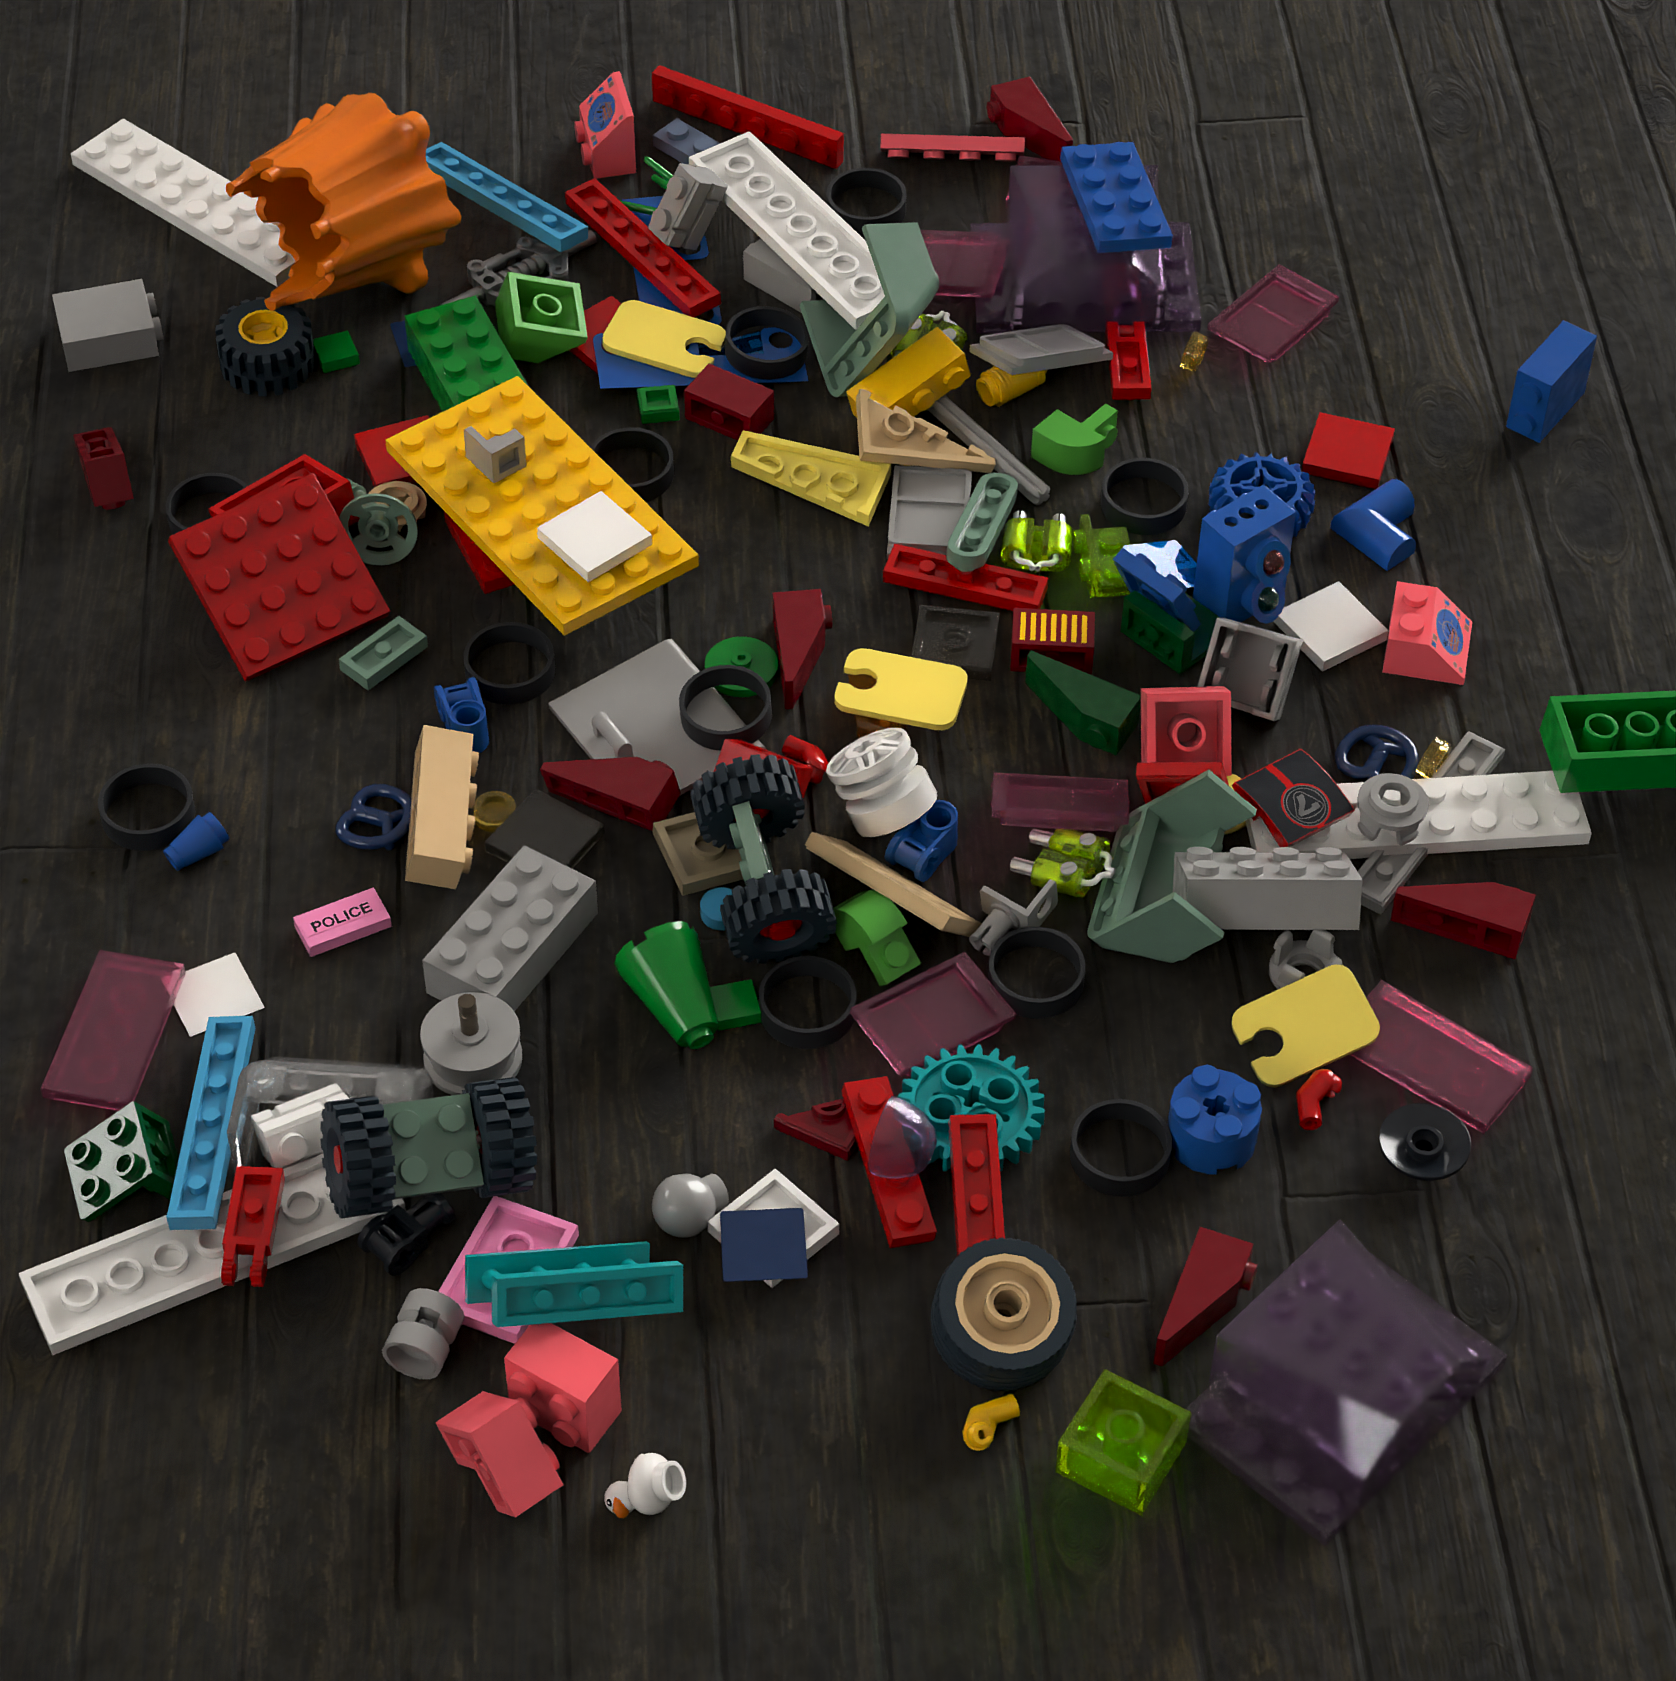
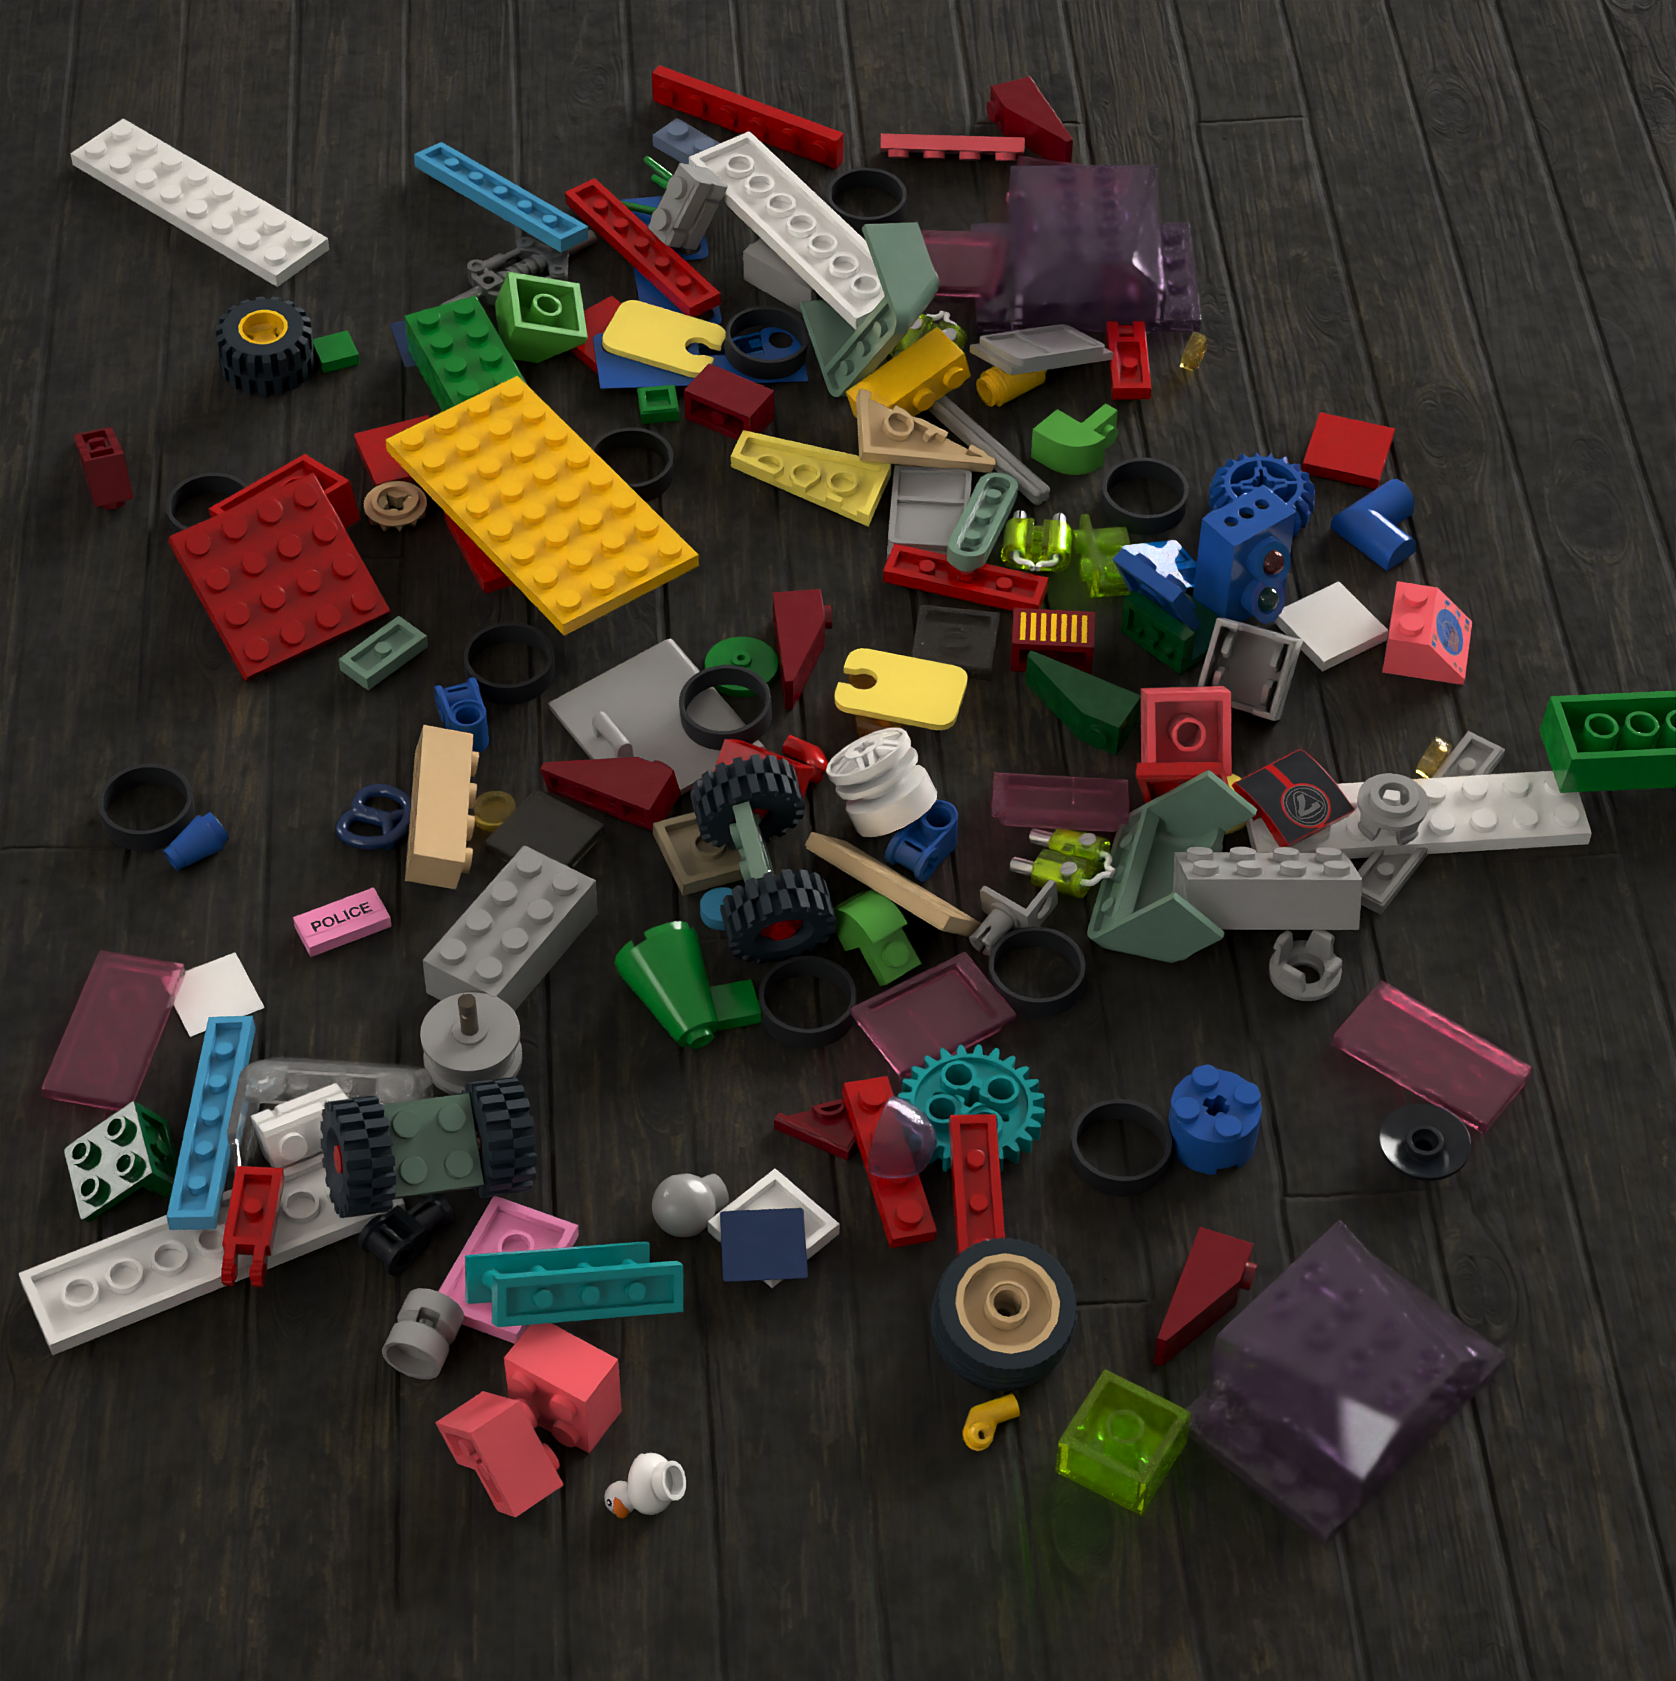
(107, 324): light grey brick -> none
(351, 200): orange piece -> none
(379, 526): sand green dish -> none
(496, 456): light grey panel -> none
(594, 536): white tile -> none
(607, 130): coral slope -> none
(1116, 197): blue plate -> none
(1274, 314): clear pink piece -> none
(1310, 1094): red arm -> none
(1317, 1020): light yellow piece -> none
(1369, 734): dark blue piece -> none
(1470, 913): dark red slope -> none
(1551, 381): blue brick -> none

